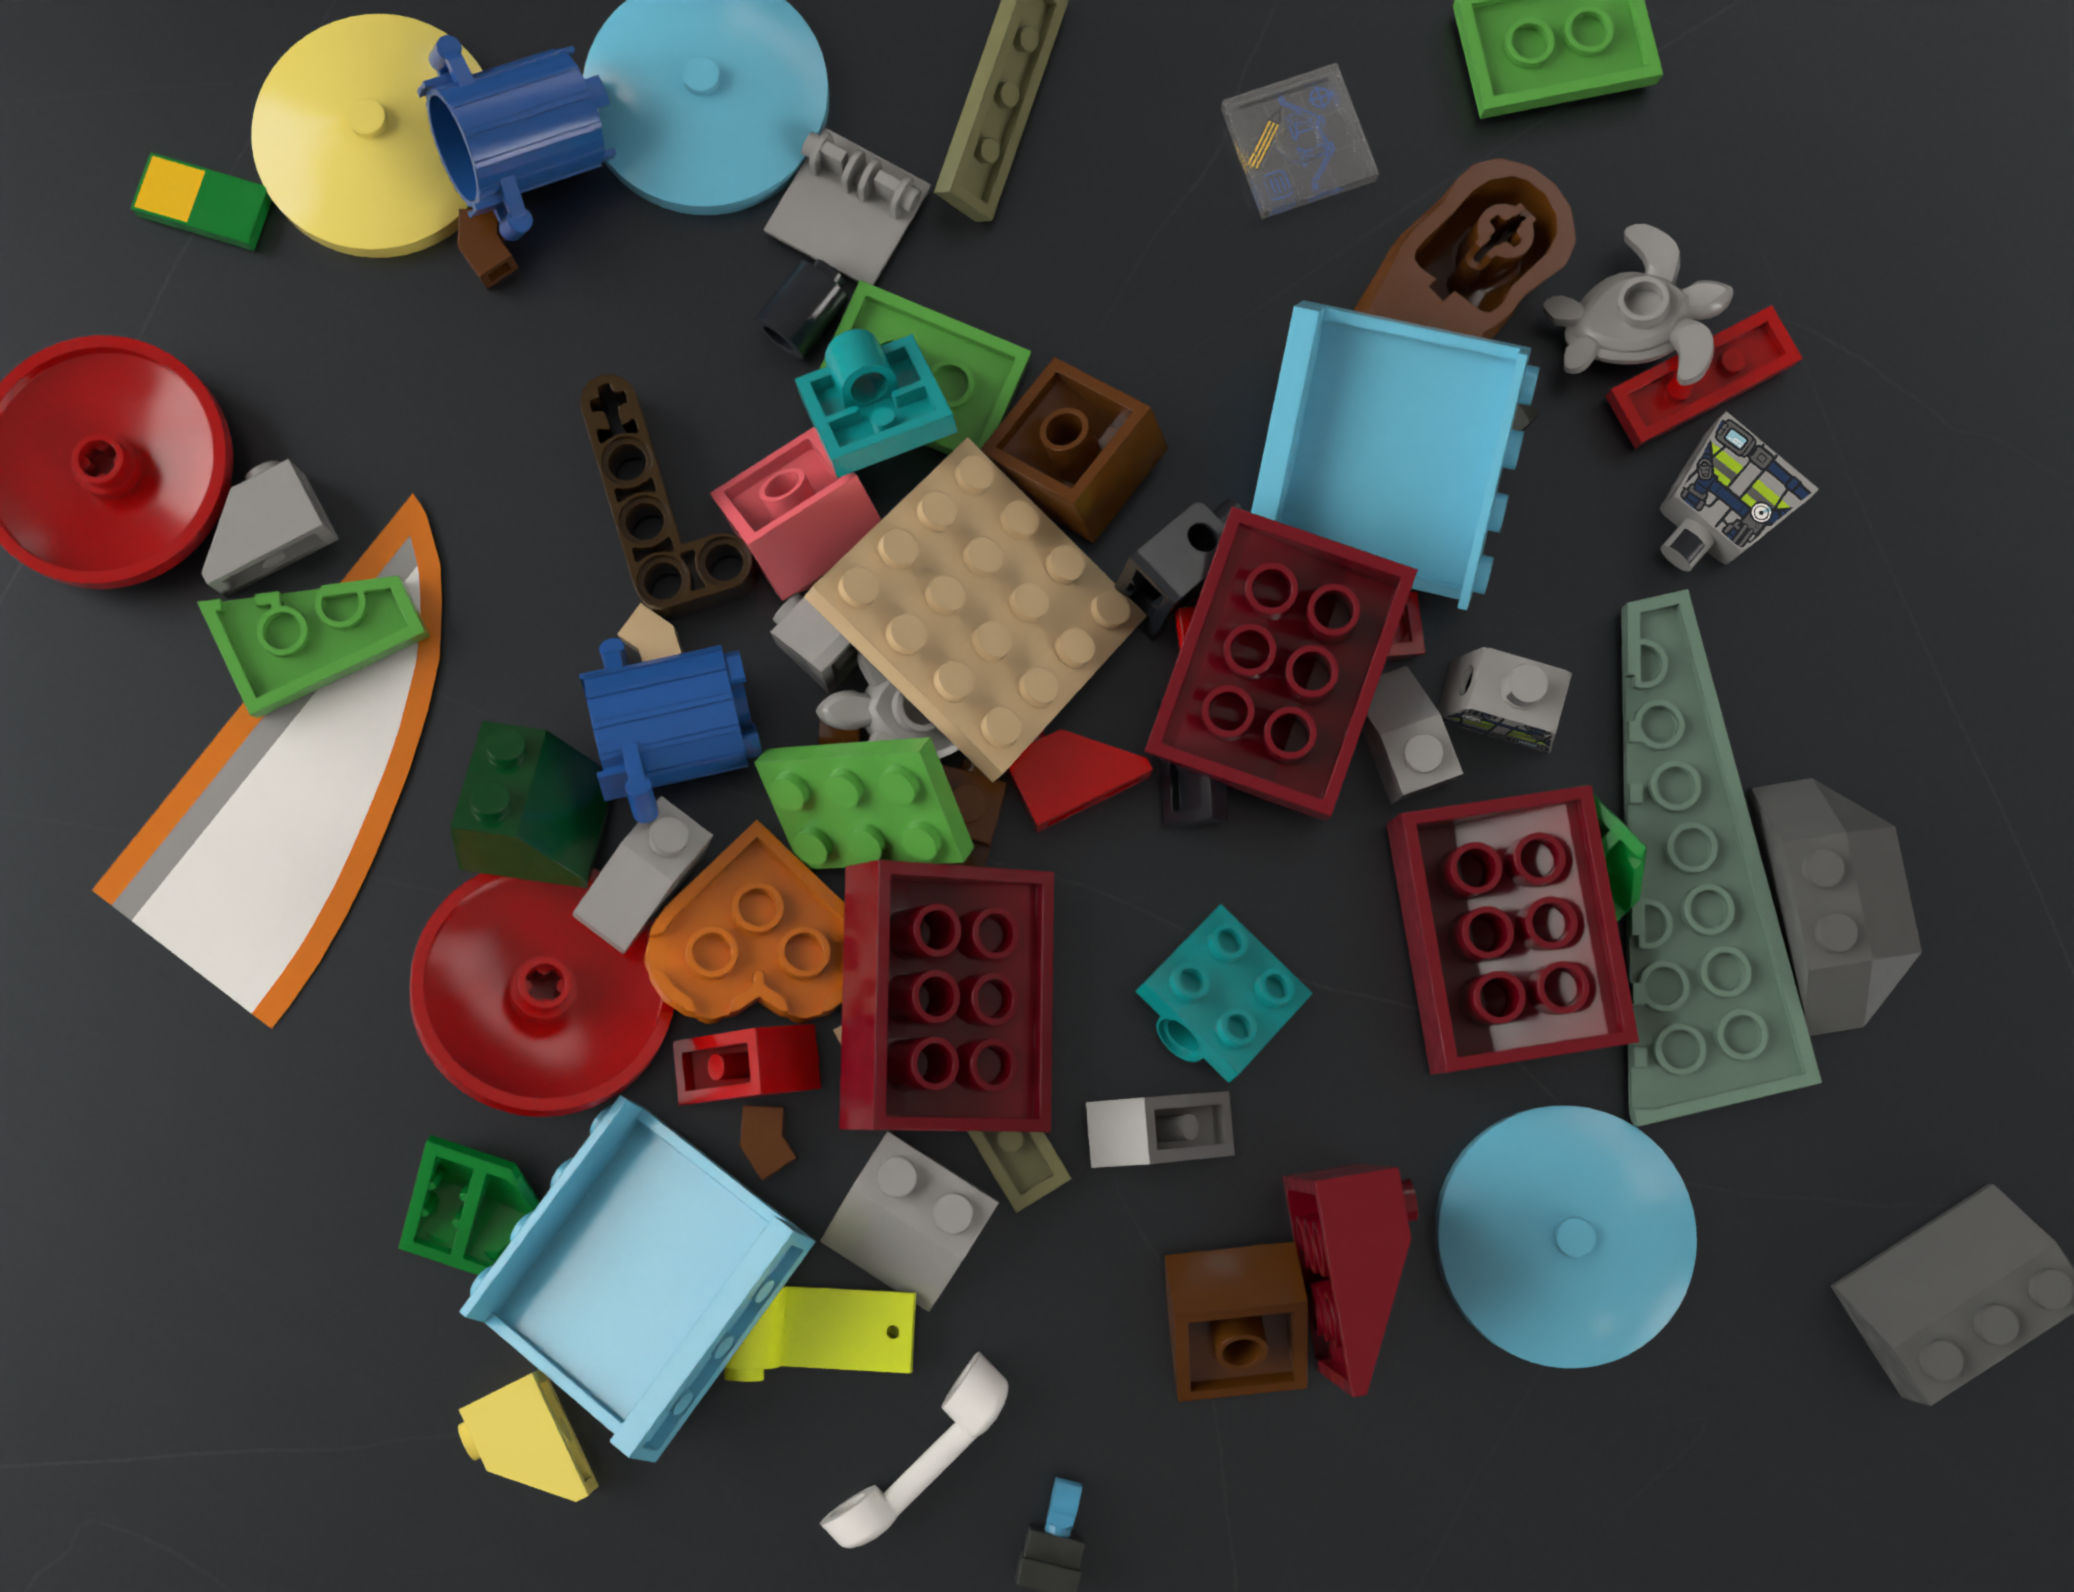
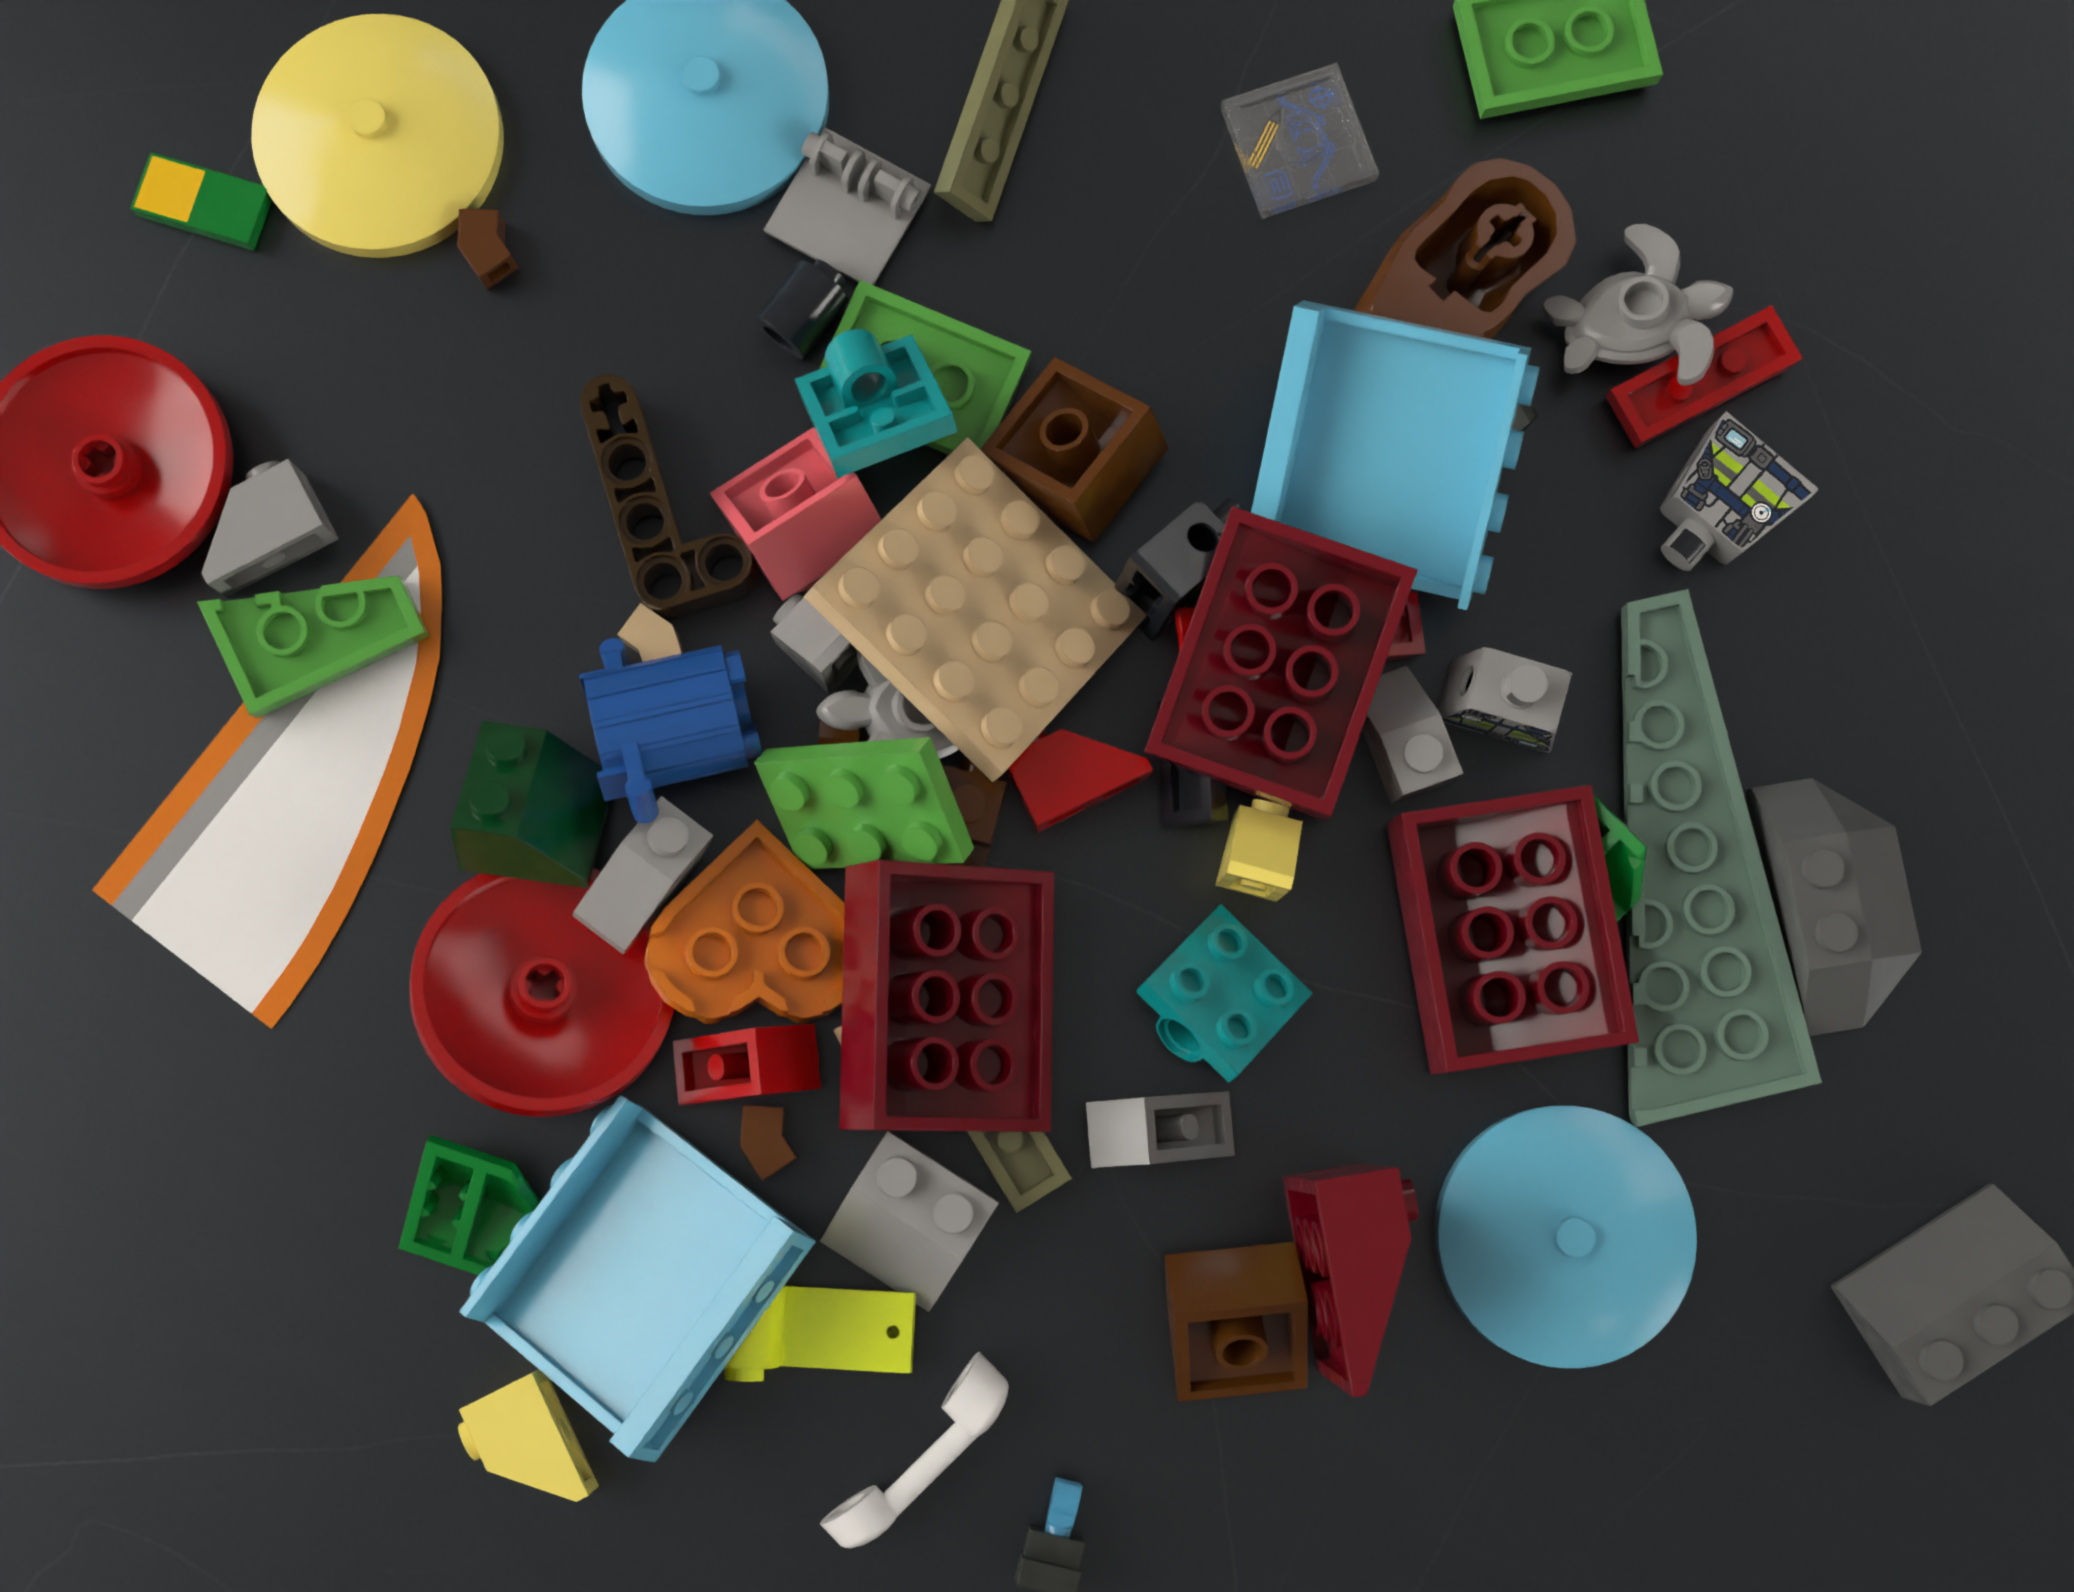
(513, 127): blue container -> none
(1261, 851): none -> light yellow slope

